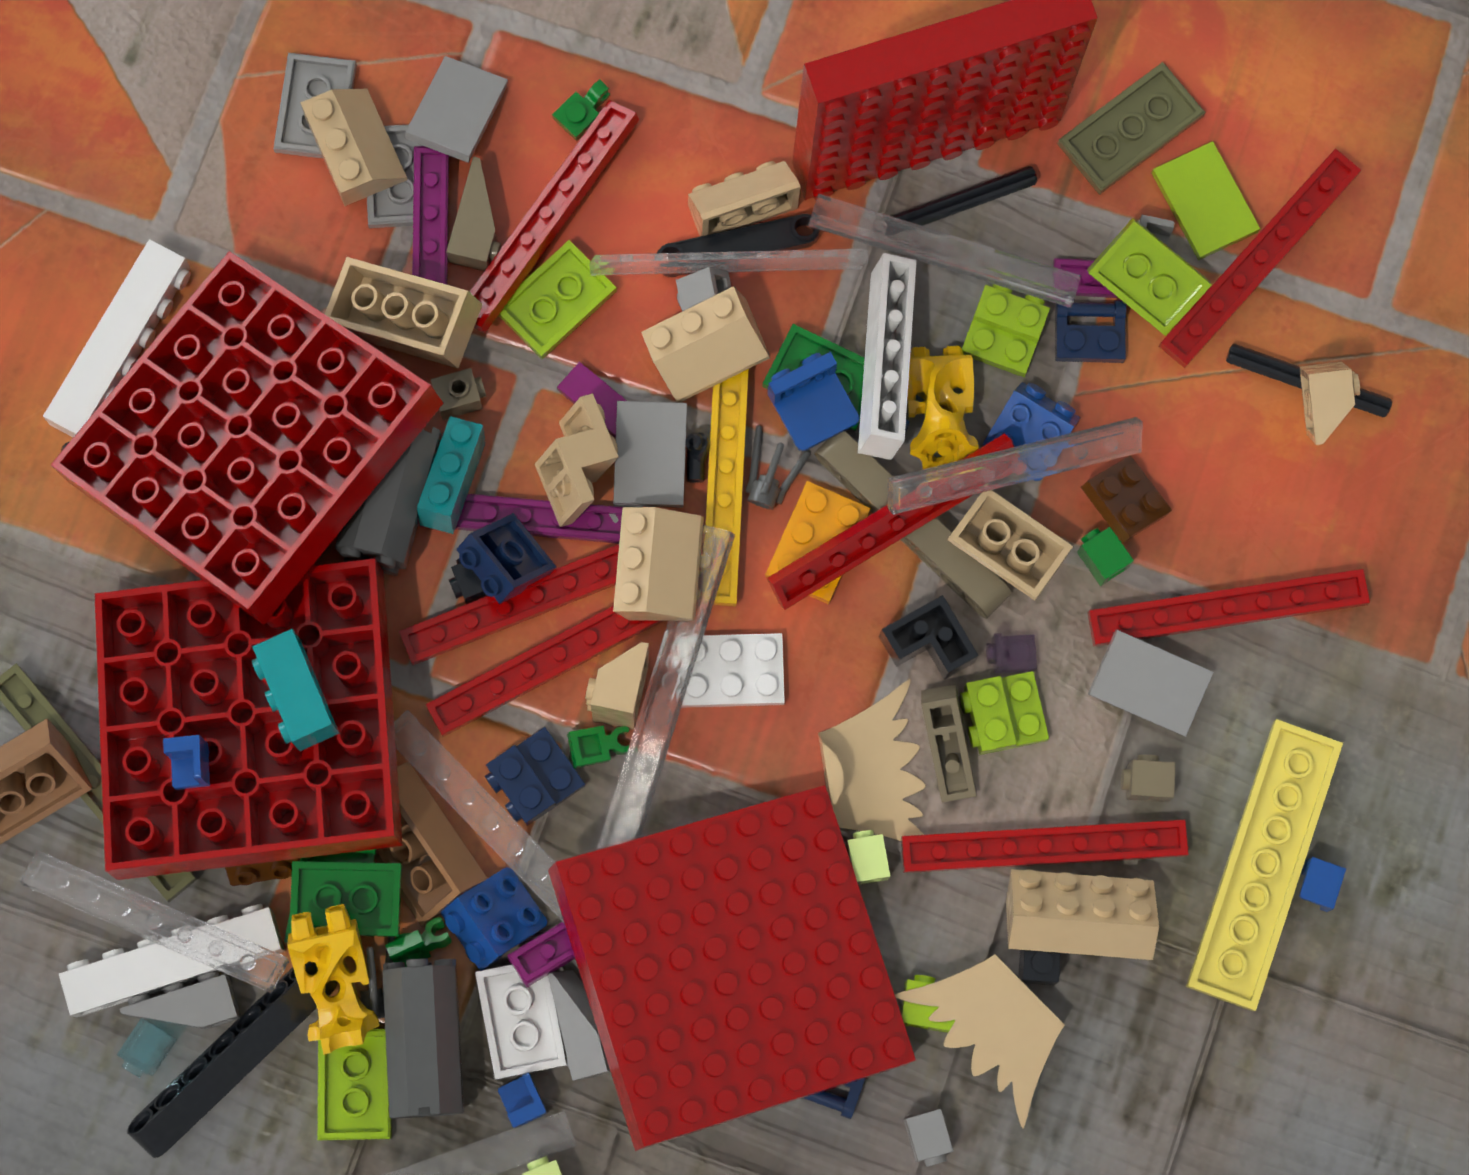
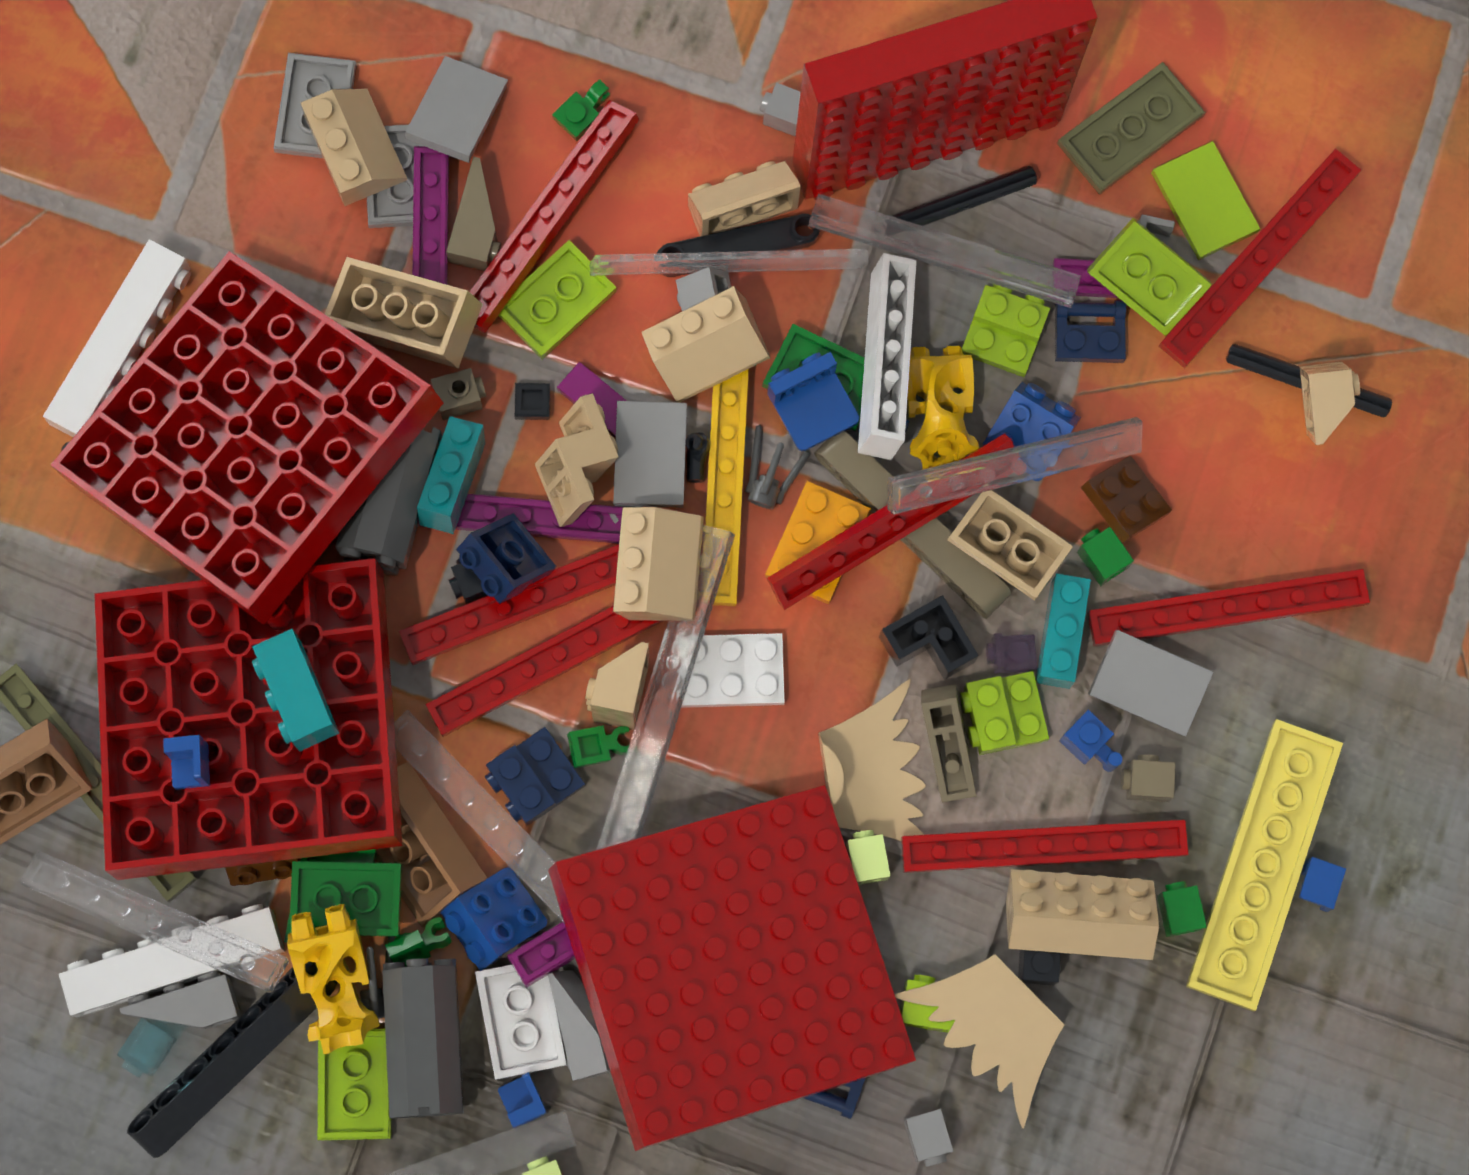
(532, 401): none -> black tile
(781, 109): none -> light grey brick
(1063, 631): none -> teal brick
(1088, 739): none -> blue brick
(1181, 909): none -> green brick

